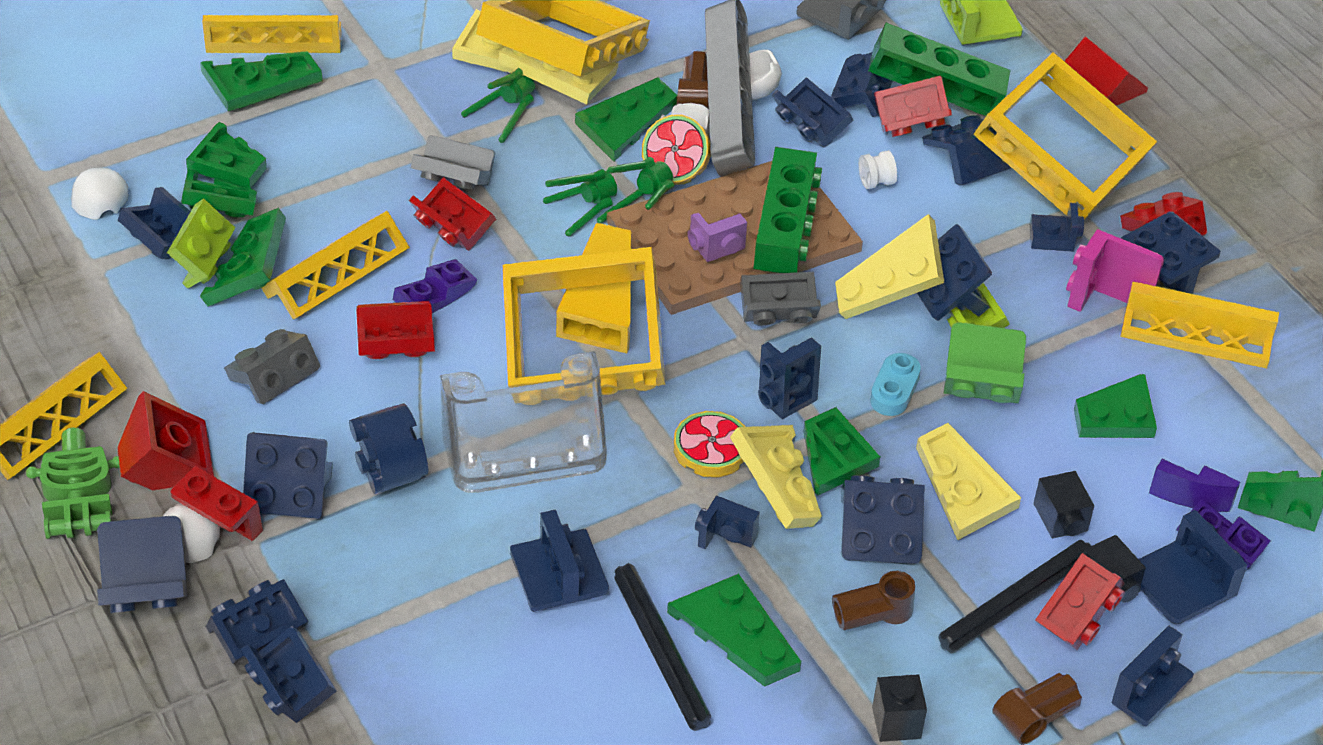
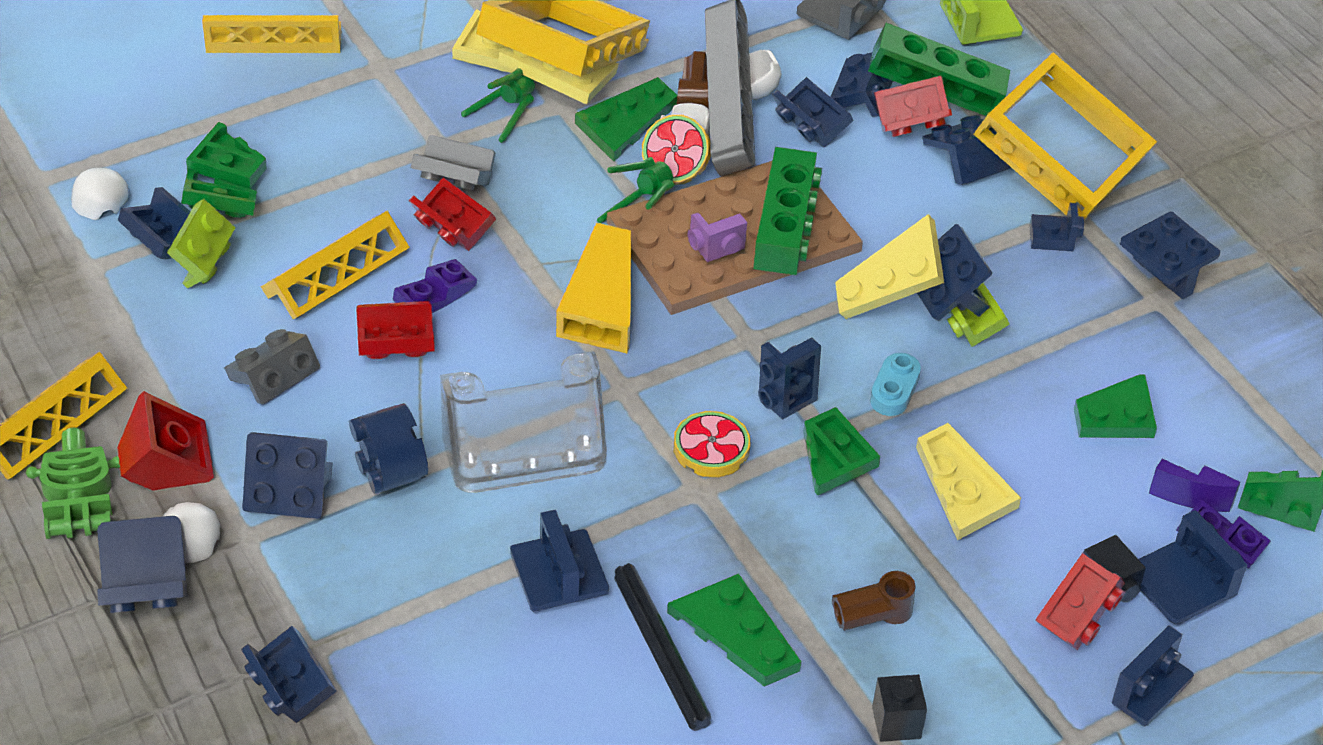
(219, 503): red bracket -> none
(252, 258): green wing -> none
(253, 82): green wing -> none
(256, 618): dark blue bracket -> none
(582, 272): yellow window -> none
(597, 188): green plant -> none
(729, 521): dark blue bracket -> none
(778, 473): light yellow wing -> none
(779, 297): dark grey bracket -> none
(877, 169): white wheel -> none
(882, 520): dark blue bracket -> none
(985, 363): bright green bracket -> none
(1011, 599): black axle -> none
(1030, 711): reddish brown piece -> none
(1063, 504): black brick -> none
(1104, 73): red slope -> none
(1110, 268): dark pink bracket -> none
(1187, 208): red bracket -> none
(1199, 318): yellow fence -> none

